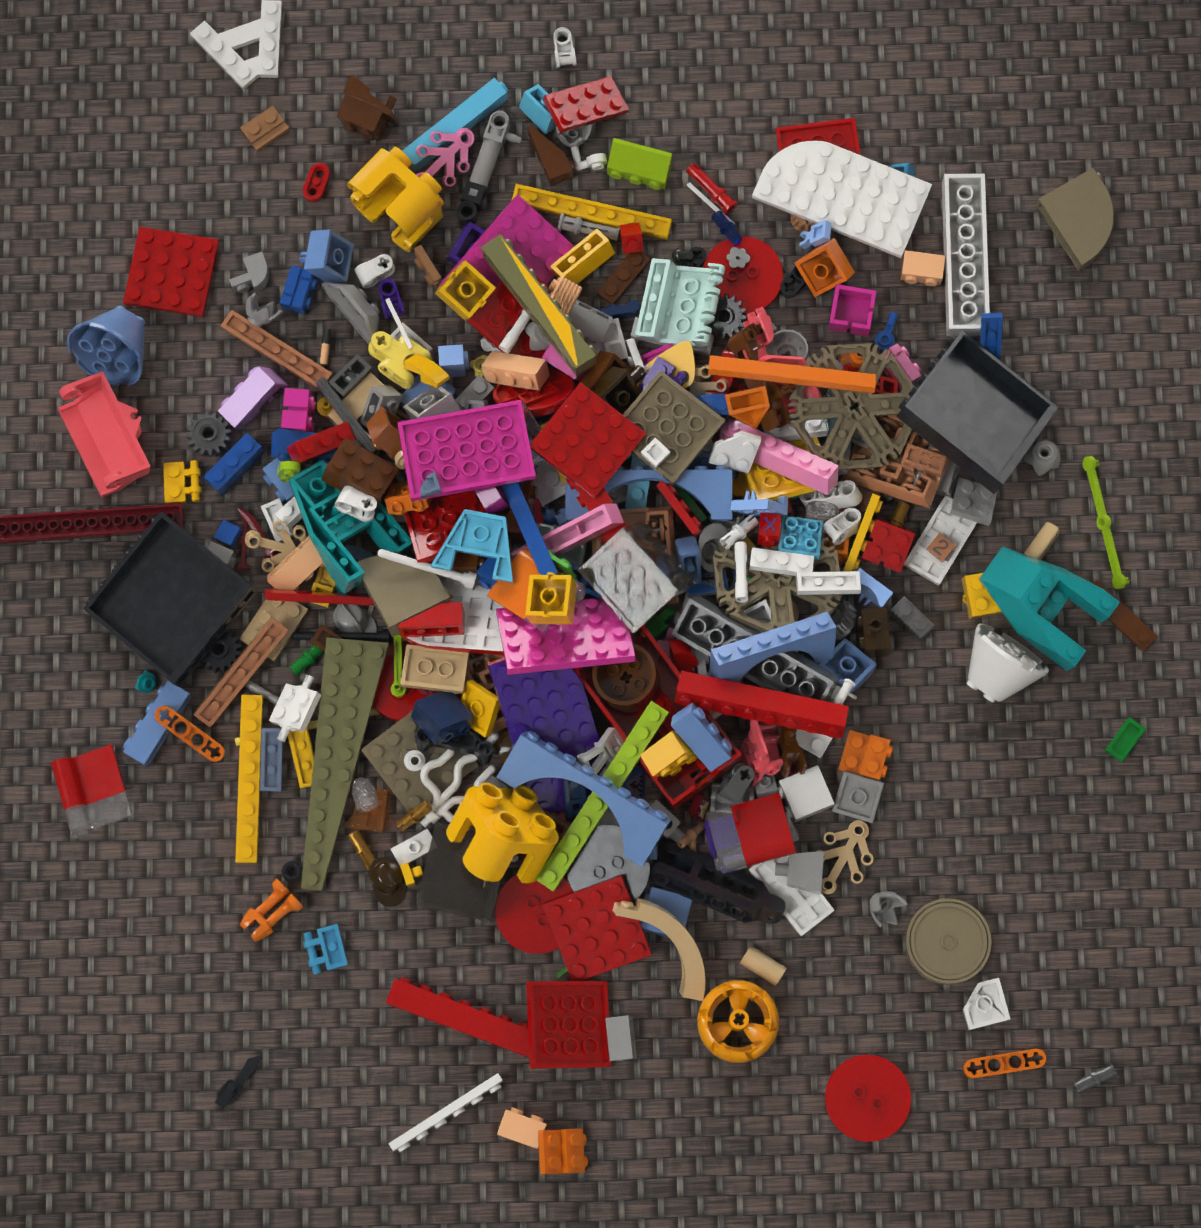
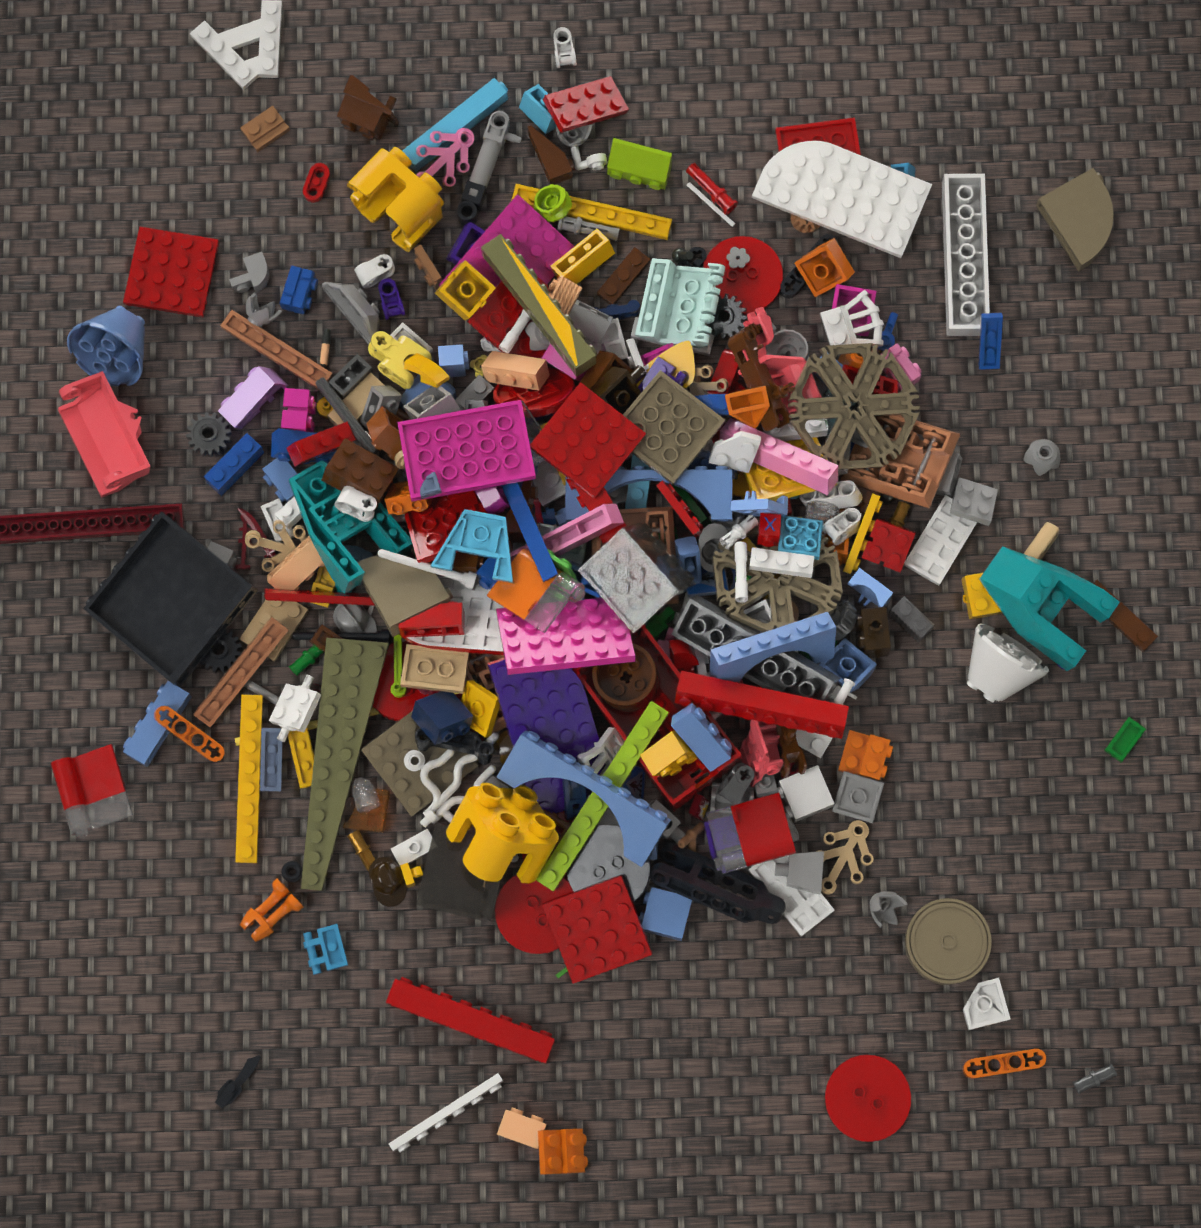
(146, 682): teal plate -> none
(175, 483): yellow plate -> none
(228, 533): blue tile -> none
(287, 470): lime plate -> none
(328, 256): medium blue brick -> none
(399, 324): white piece -> none
(414, 815): pearl gold axle -> none
(551, 599): yellow brick -> none
(552, 203): none -> lime hat
(567, 1024): red plate -> none
(621, 1038): light grey hinge -> none
(631, 238): red brick -> none
(655, 452): white plate -> none
(692, 965): tan arch -> none
(727, 228): clear blue axle -> none
(761, 1035): light orange wheel -> none
(763, 965): tan brick -> none
(792, 374): orange tile -> none
(818, 235): light blue plate -> none
(828, 583): white plate -> none
(839, 326): none -> white plate
(922, 268): light nougat brick -> none
(924, 460): nougat plate -> none
(940, 547): nougat tile -> none
(976, 411): panel -> none
(1104, 522): lime piece -> none

